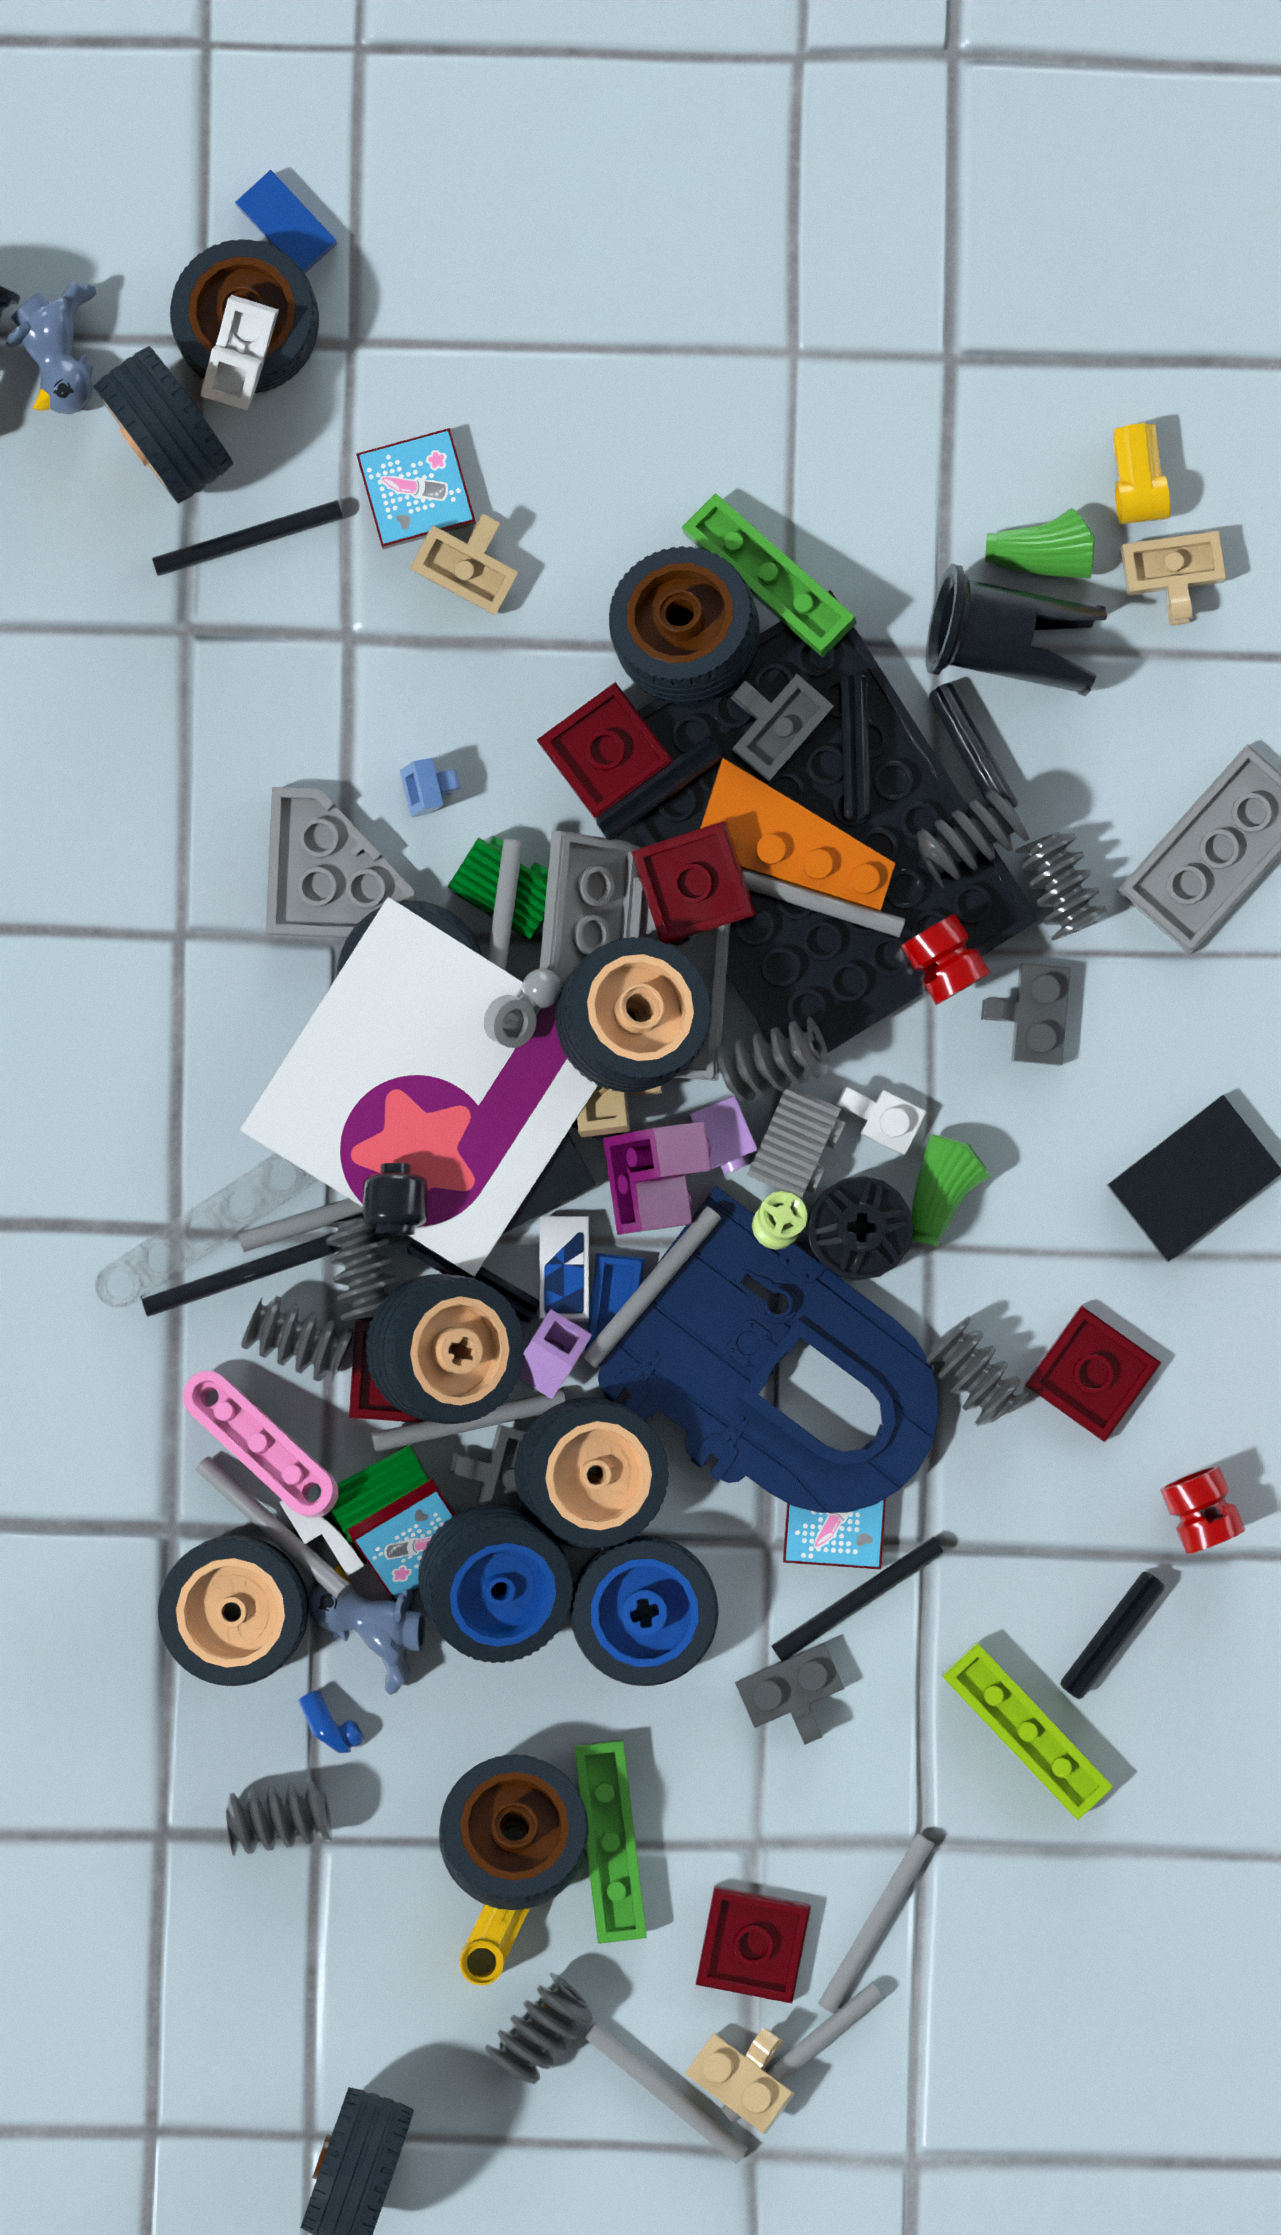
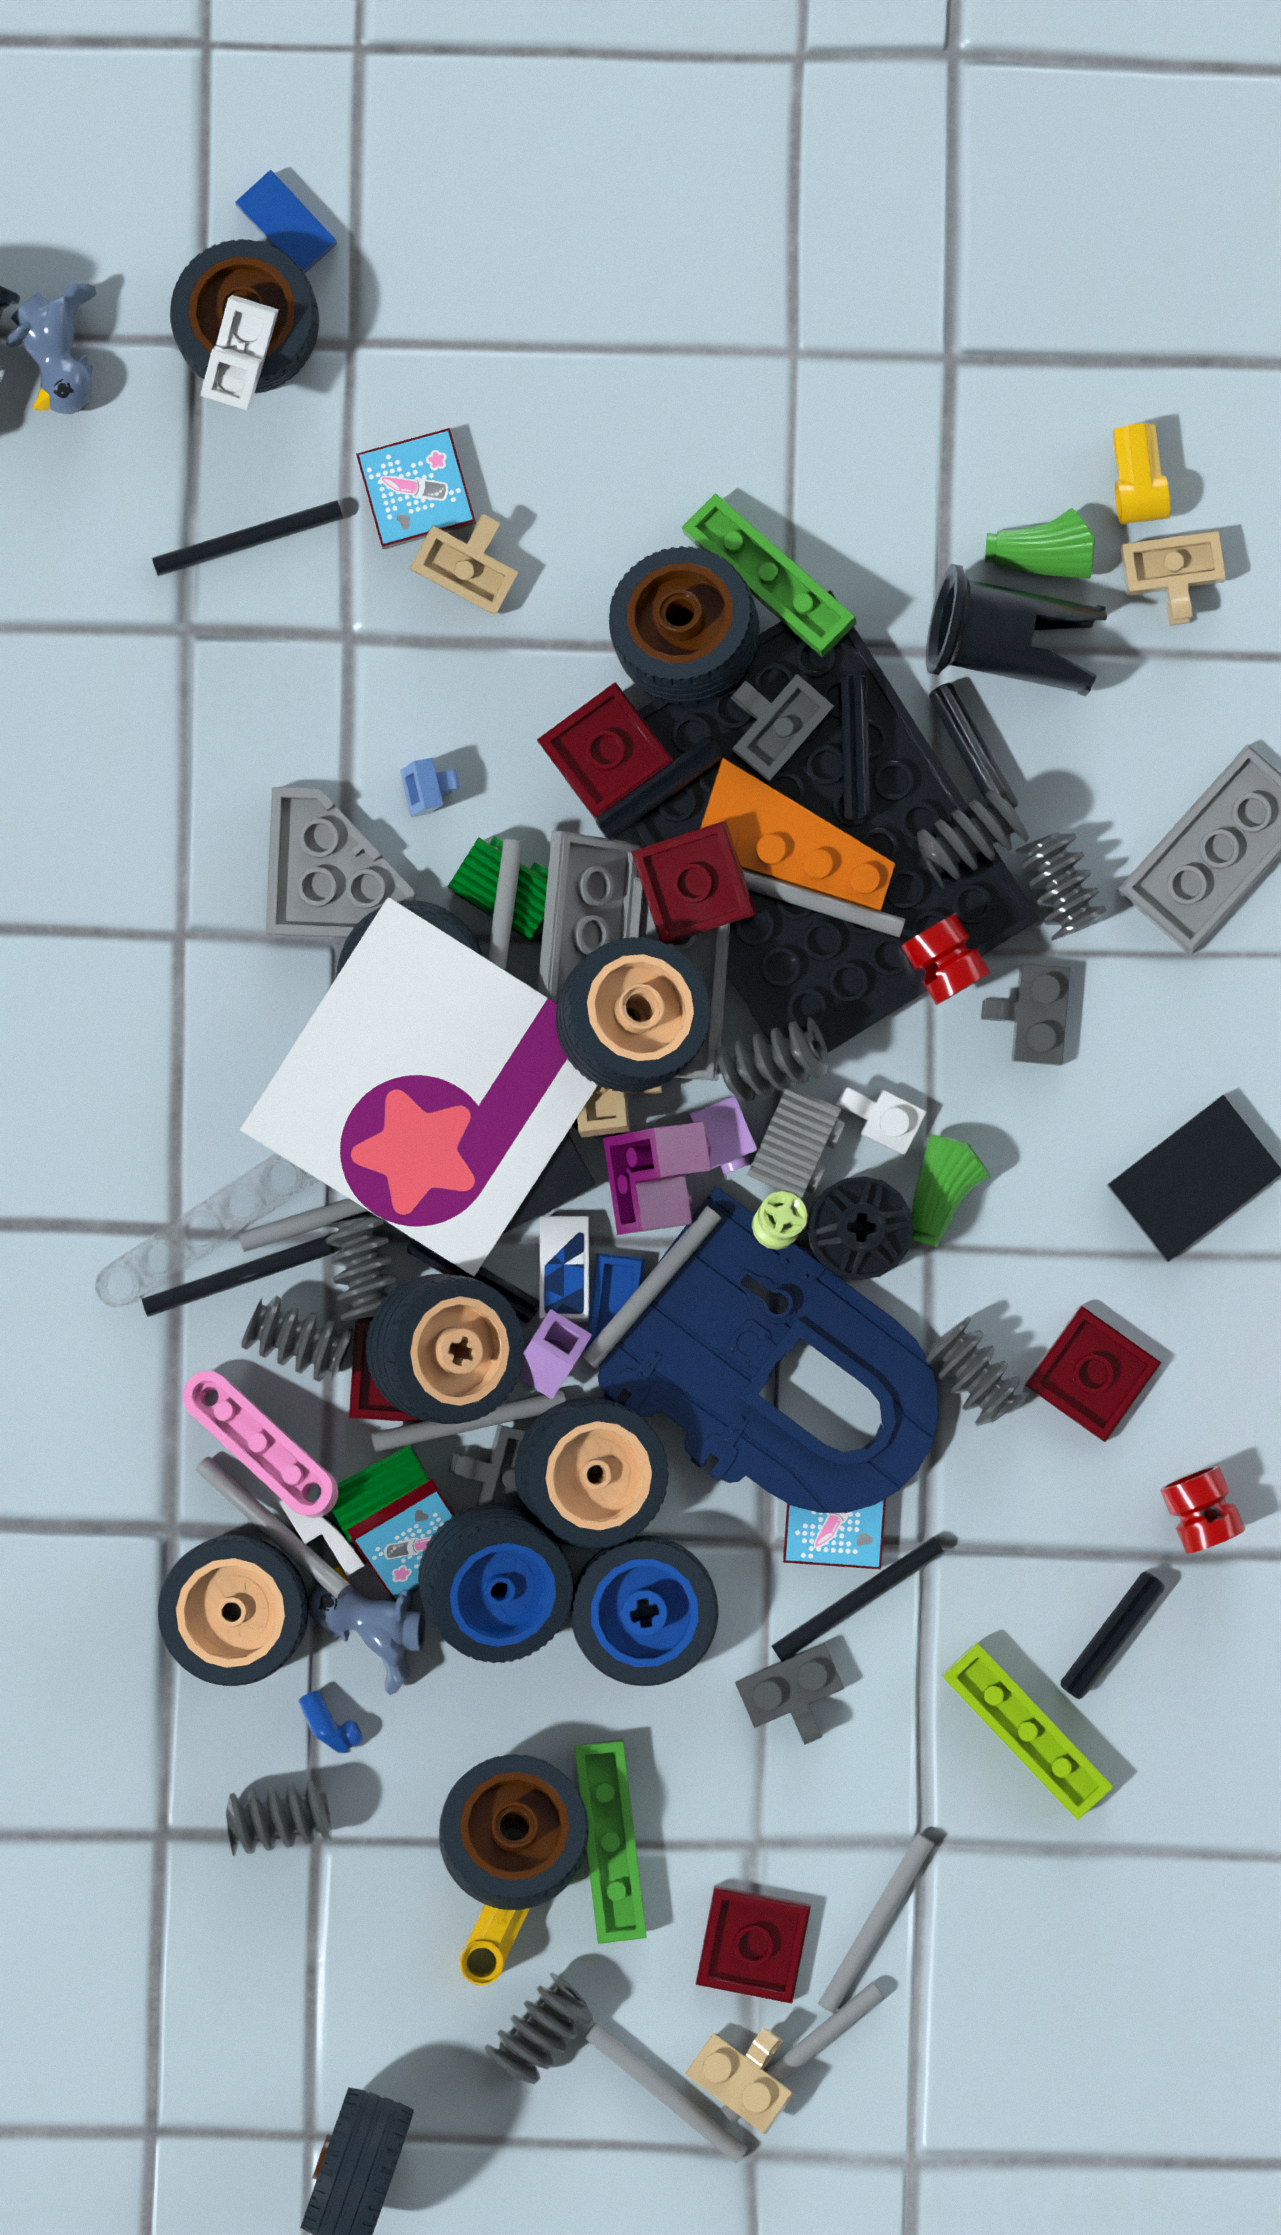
(163, 424): black wheel -> none
(395, 1200): black head -> none
(540, 990): light grey plate -> none

